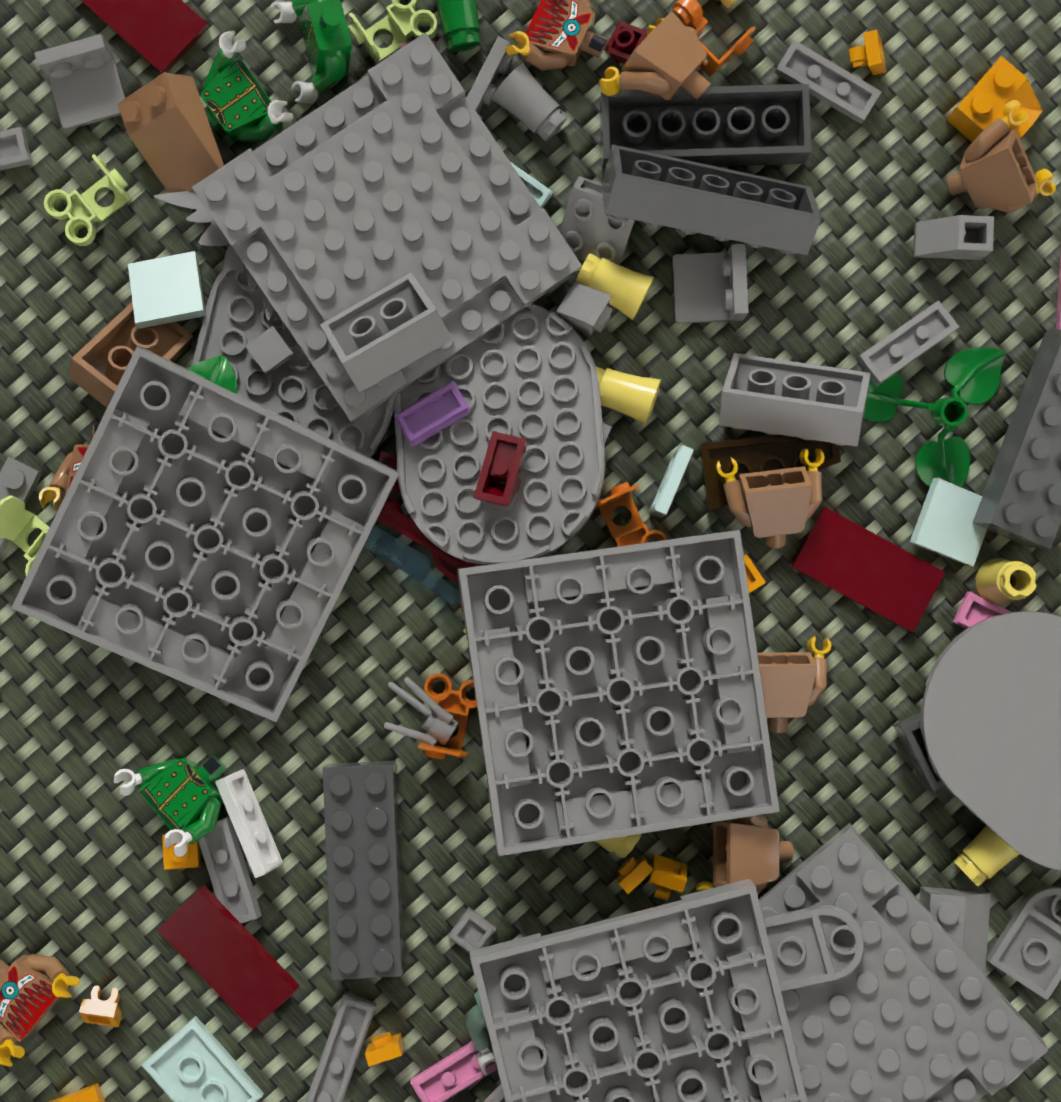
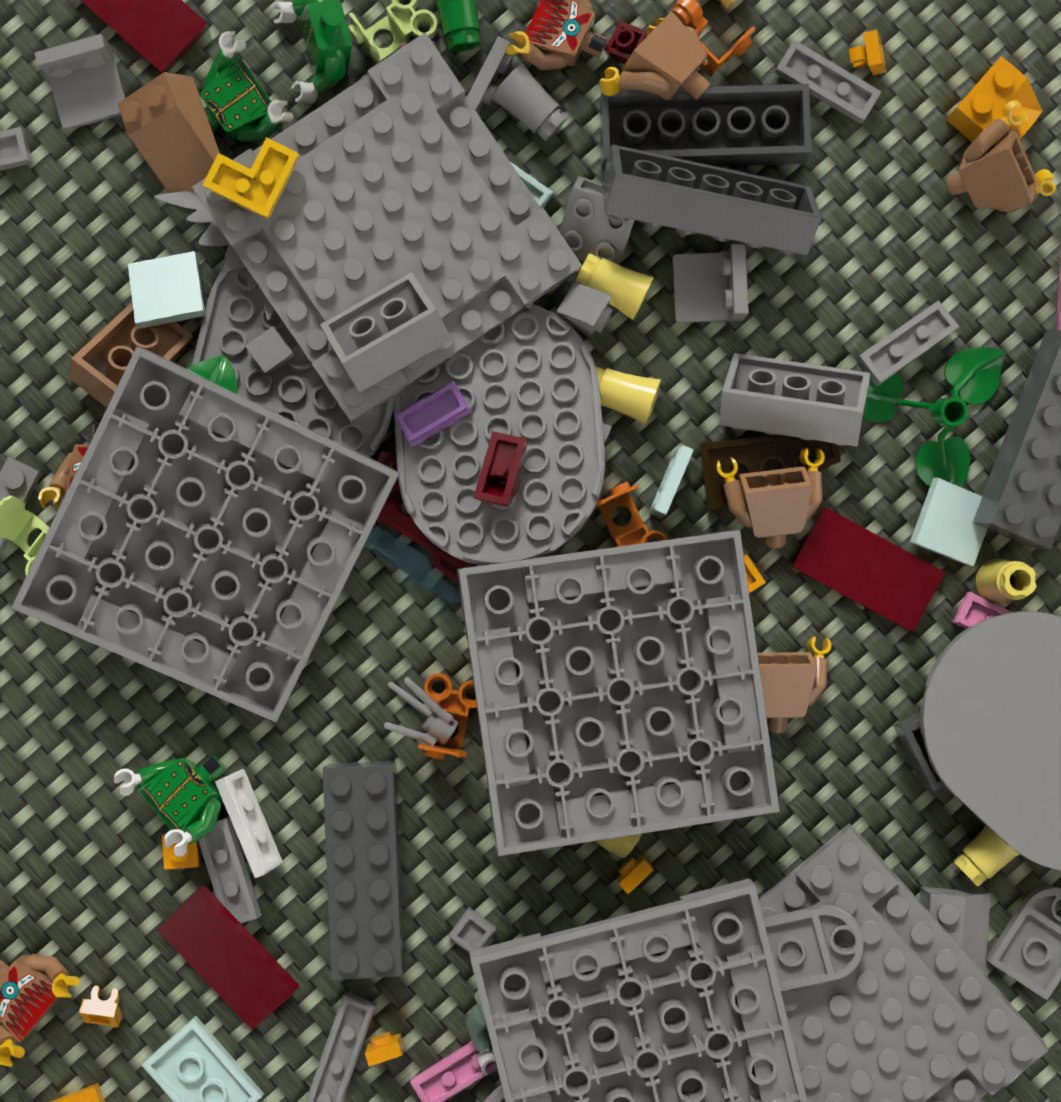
(83, 207): yellowish green piece -> none
(257, 187): none -> yellow plate
(667, 876): light orange tile -> none
(746, 850): medium nougat torso -> none
(954, 237): light grey slope -> none

